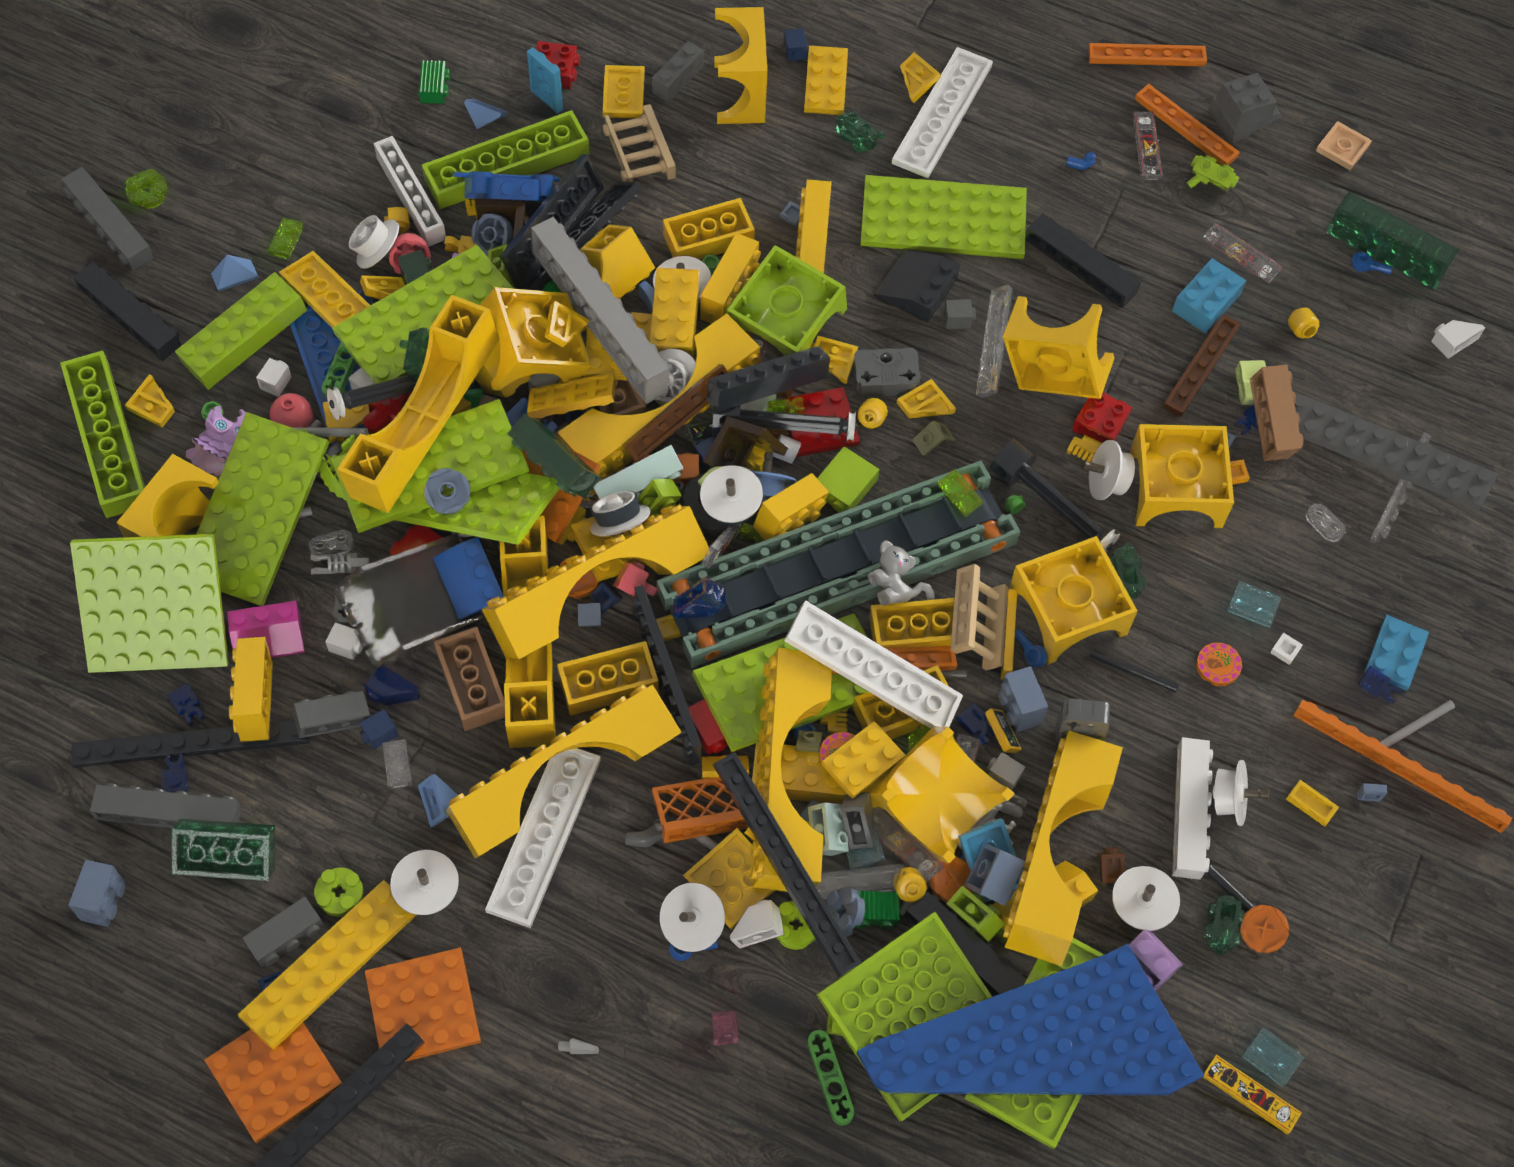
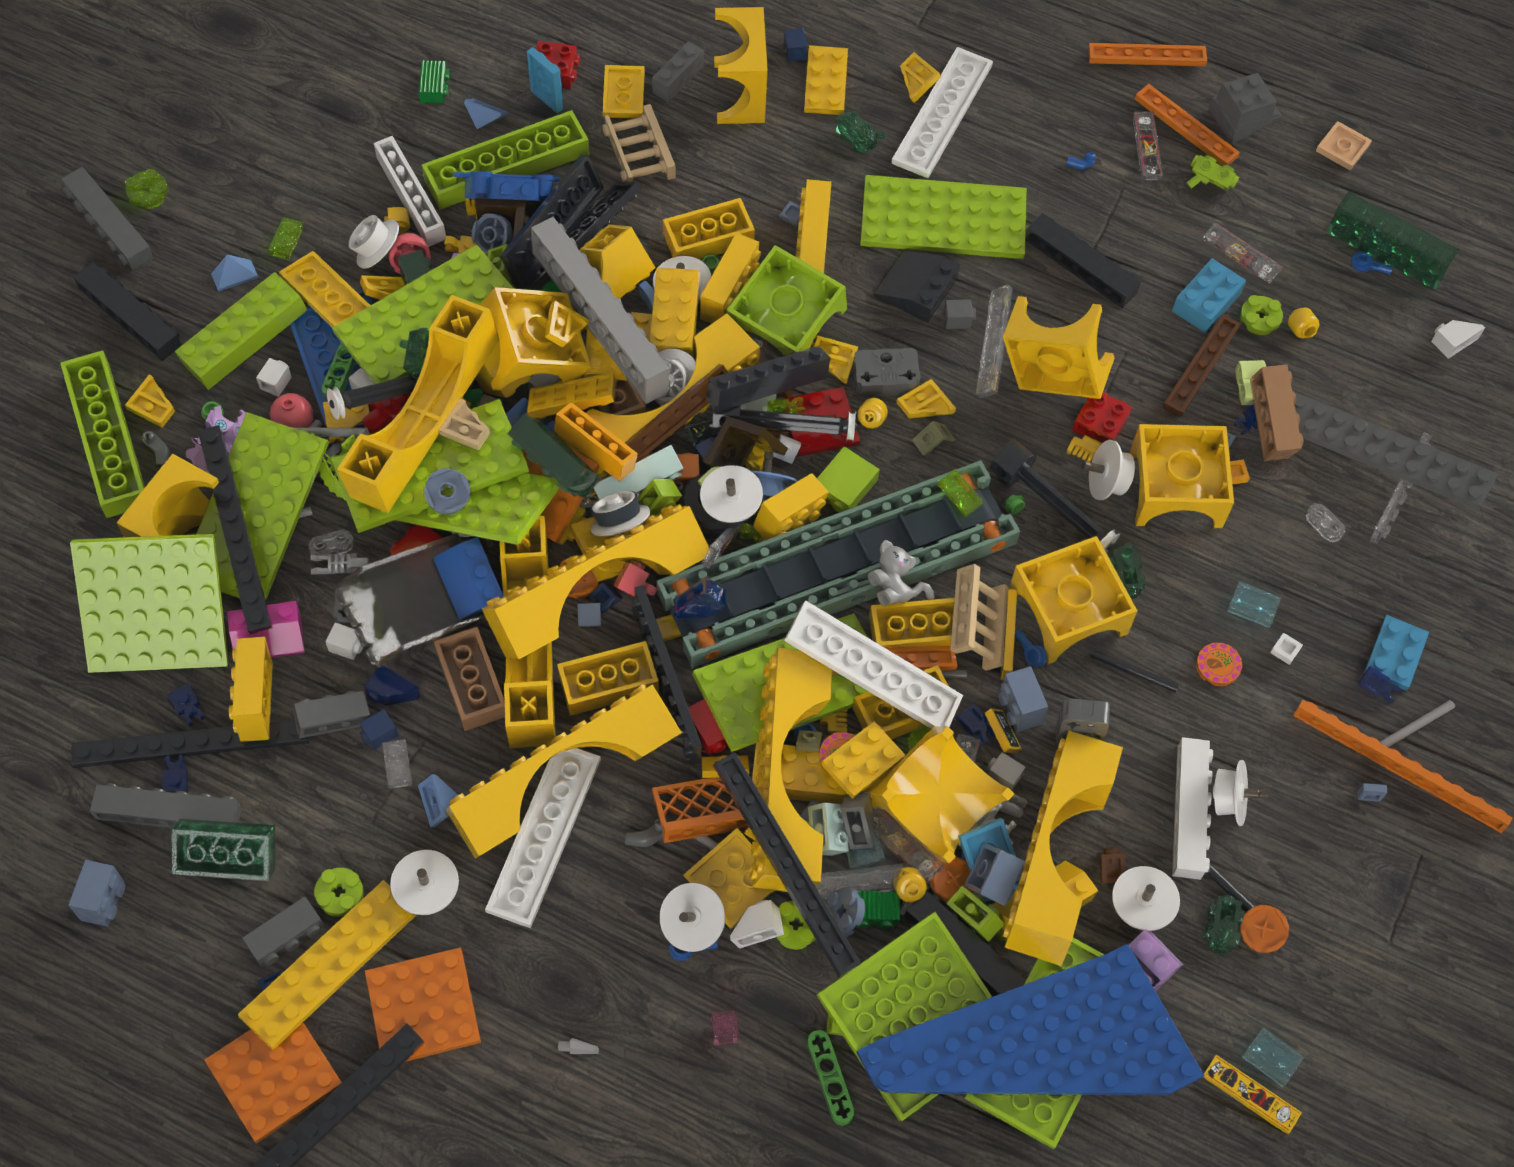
(157, 446): none -> dark grey arm
(235, 530): none -> black plate
(464, 426): none -> tan wing
(595, 441): none -> light orange brick
(1264, 305): none -> lime plate
(1312, 803): yellow tile -> none

